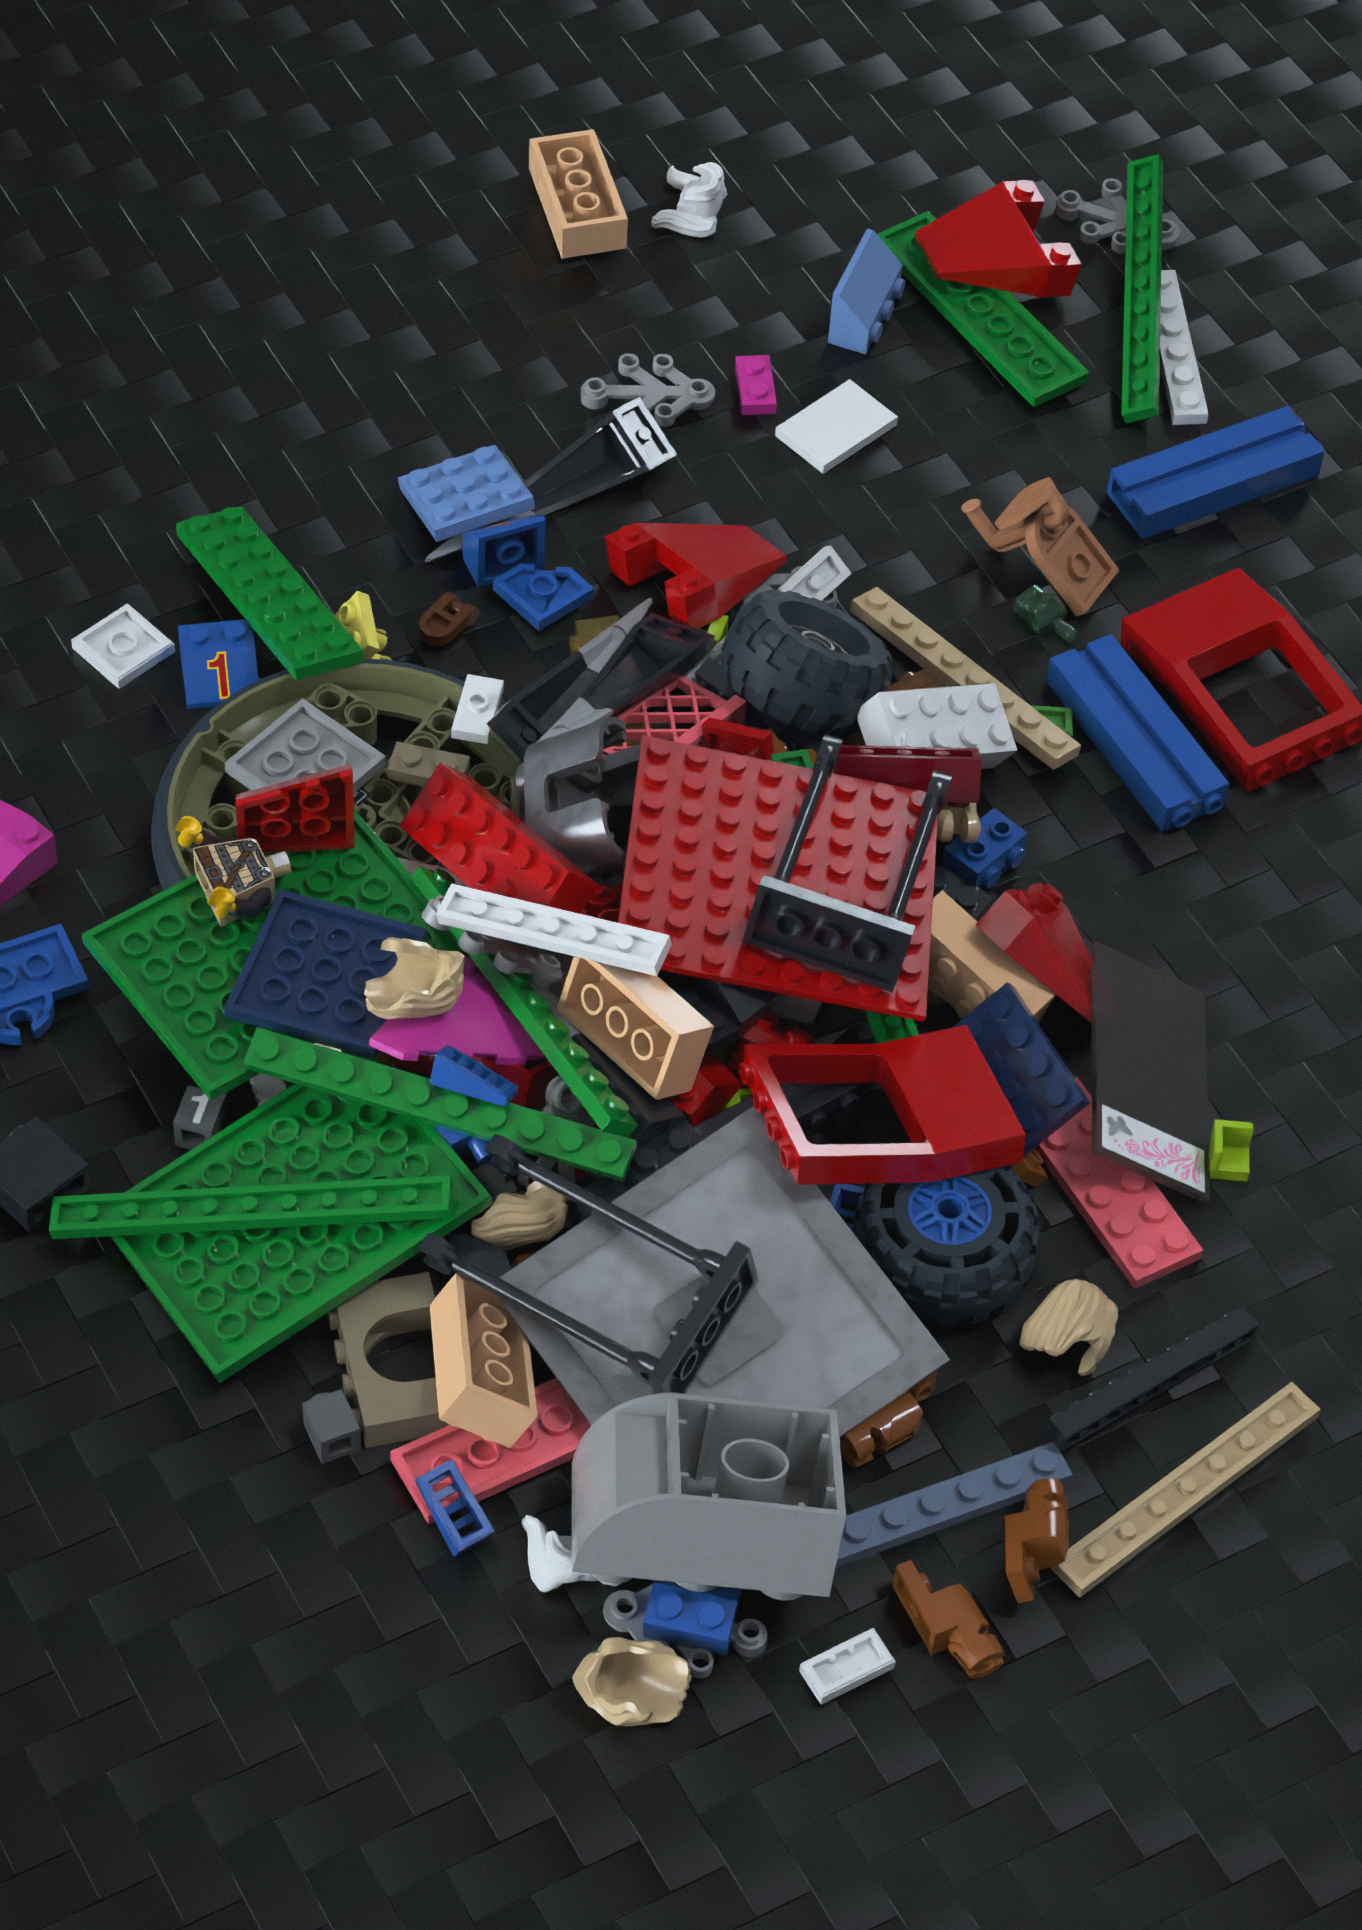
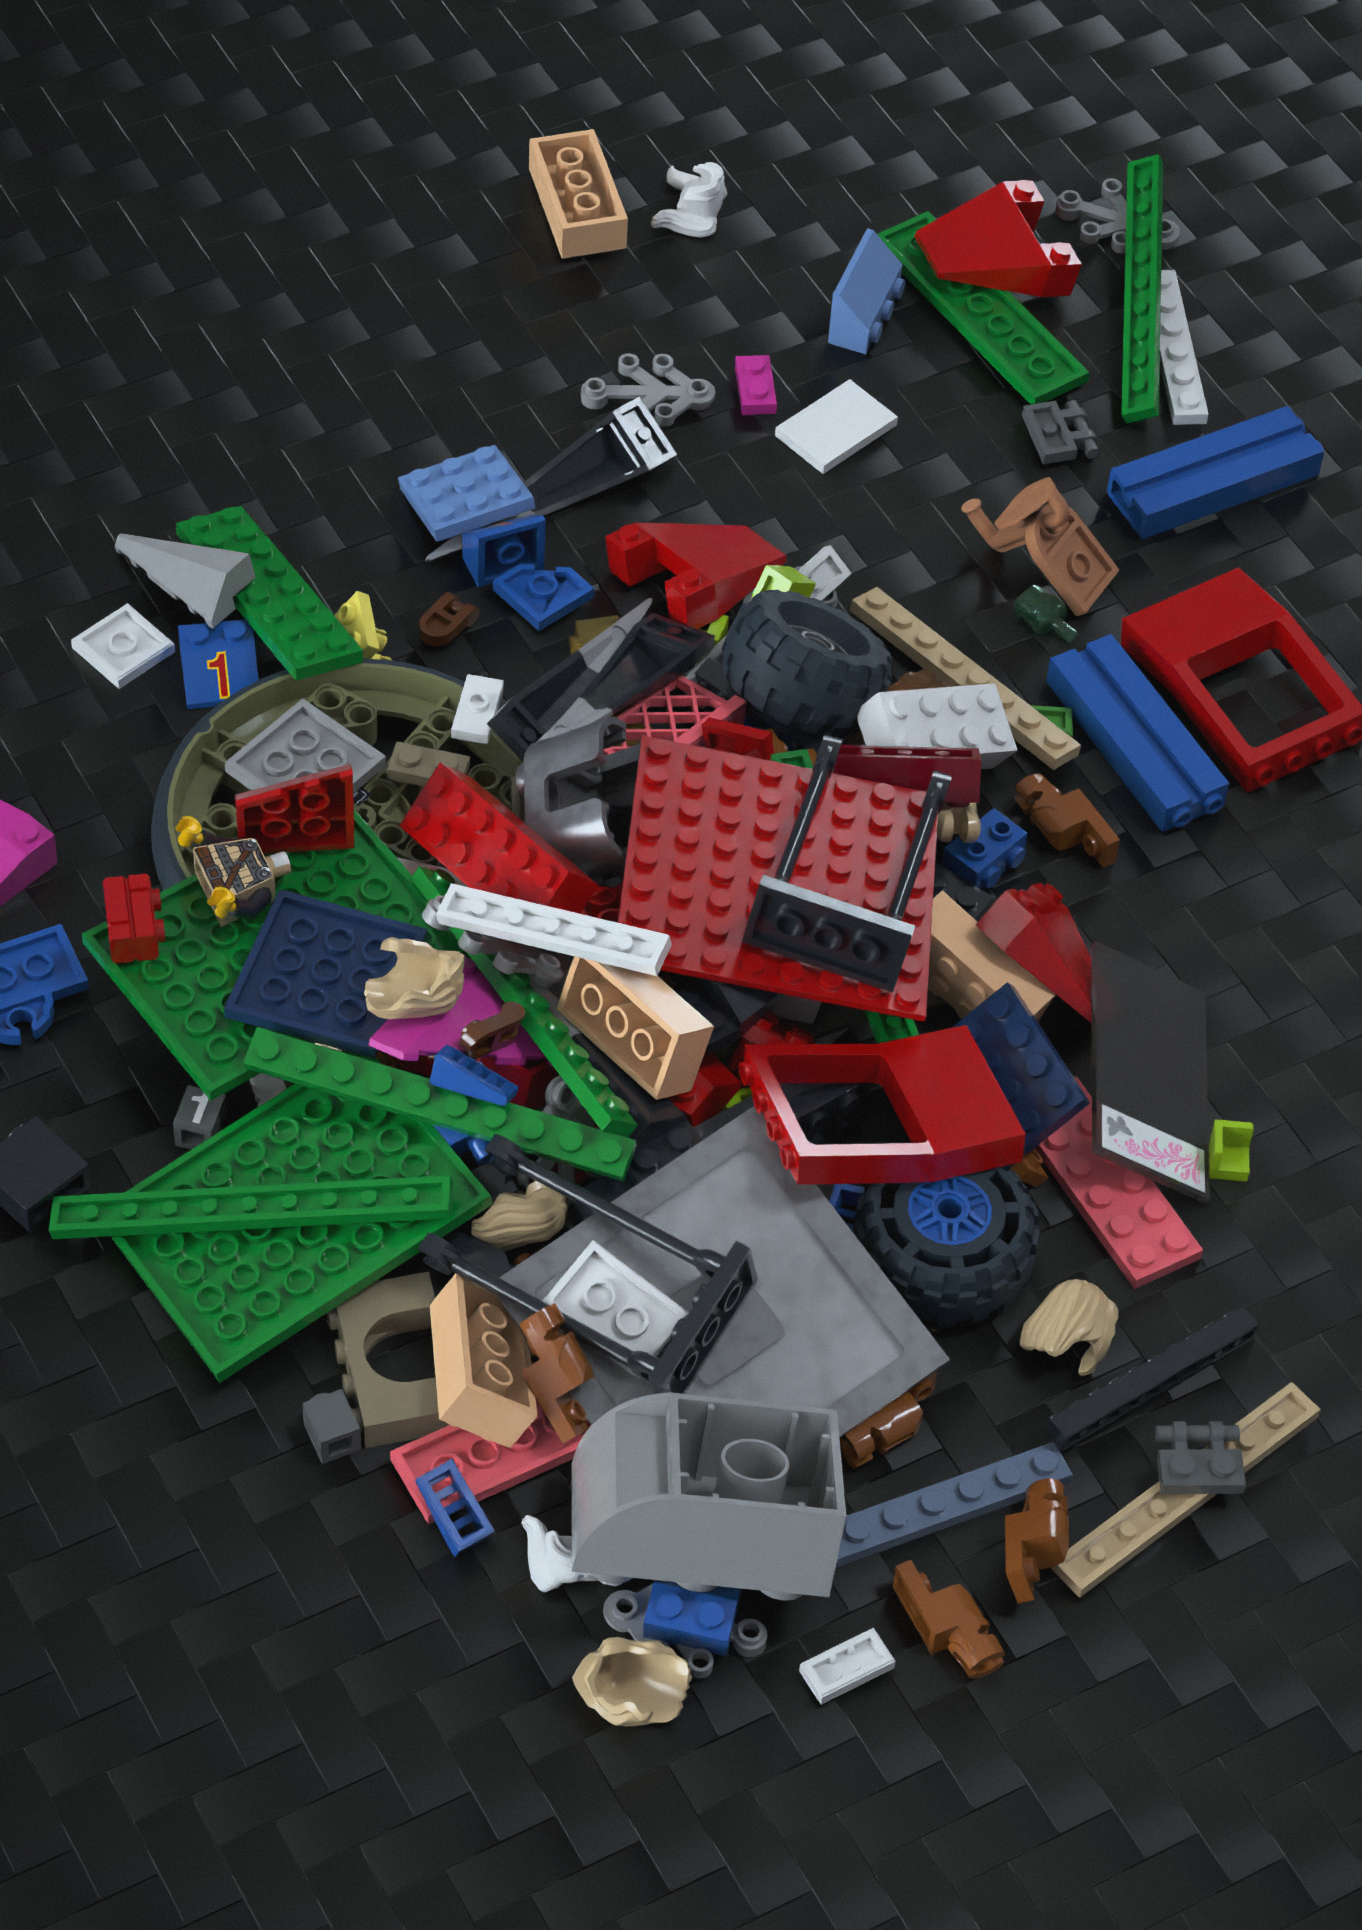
(131, 918): none -> red brick
(194, 573): none -> light grey wedge
(493, 1033): none -> reddish brown plate
(557, 1371): none -> dark orange plate
(616, 1302): none -> white tile
(785, 579): none -> lime panel
(1051, 435): none -> dark grey plate
(1067, 818): none -> dark orange plate
(1200, 1470): none -> dark grey plate

